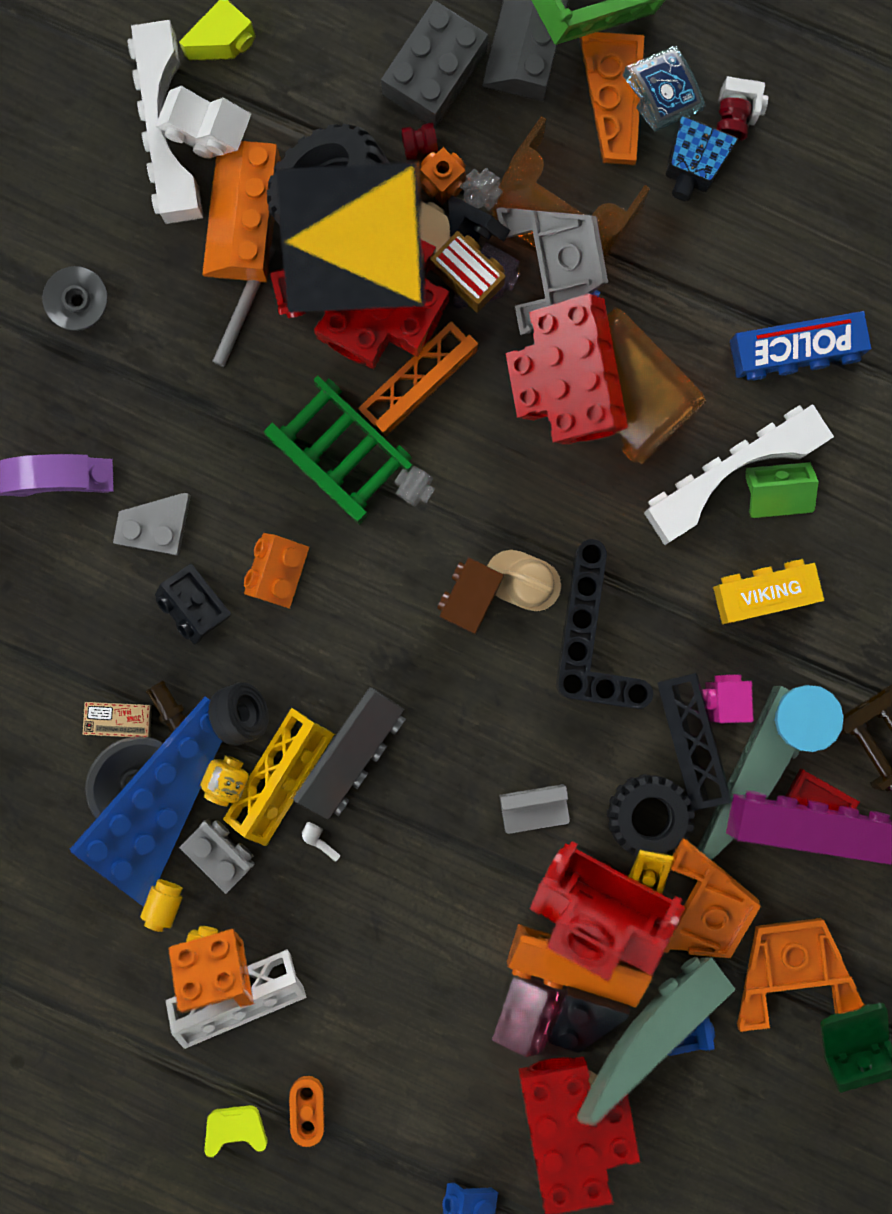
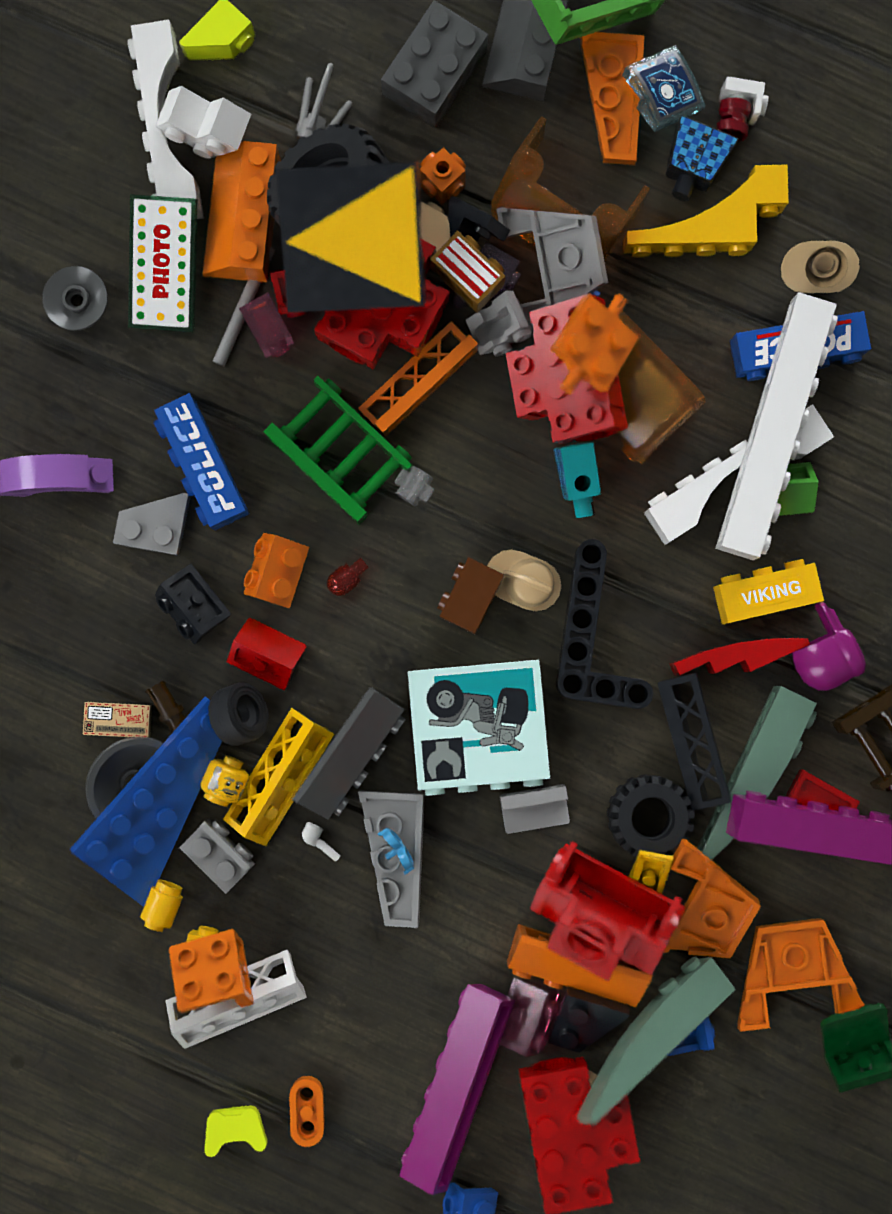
(162, 263): none -> tile
(201, 462): none -> blue brick
(265, 653): none -> red panel
(267, 326): none -> clear pink slope
(313, 120): none -> light grey plant
(345, 577): none -> clear red cylinder
(398, 849): none -> dark azure piece
(405, 816): none -> light grey wing
(419, 141): dark red wheel -> none
(456, 1088): none -> magenta brick
(478, 726): none -> panel
(481, 189): clear gear -> none
(499, 325): none -> light grey cylinder
(574, 462): none -> teal torso
(594, 343): none -> orange plate
(723, 228): none -> yellow arch
(729, 699): dark pink brick -> none
(749, 654): none -> red slope
(776, 427): none -> white brick
(809, 718): medium azure tile -> none
(820, 267): none -> tan piece
(830, 658): none -> magenta piece

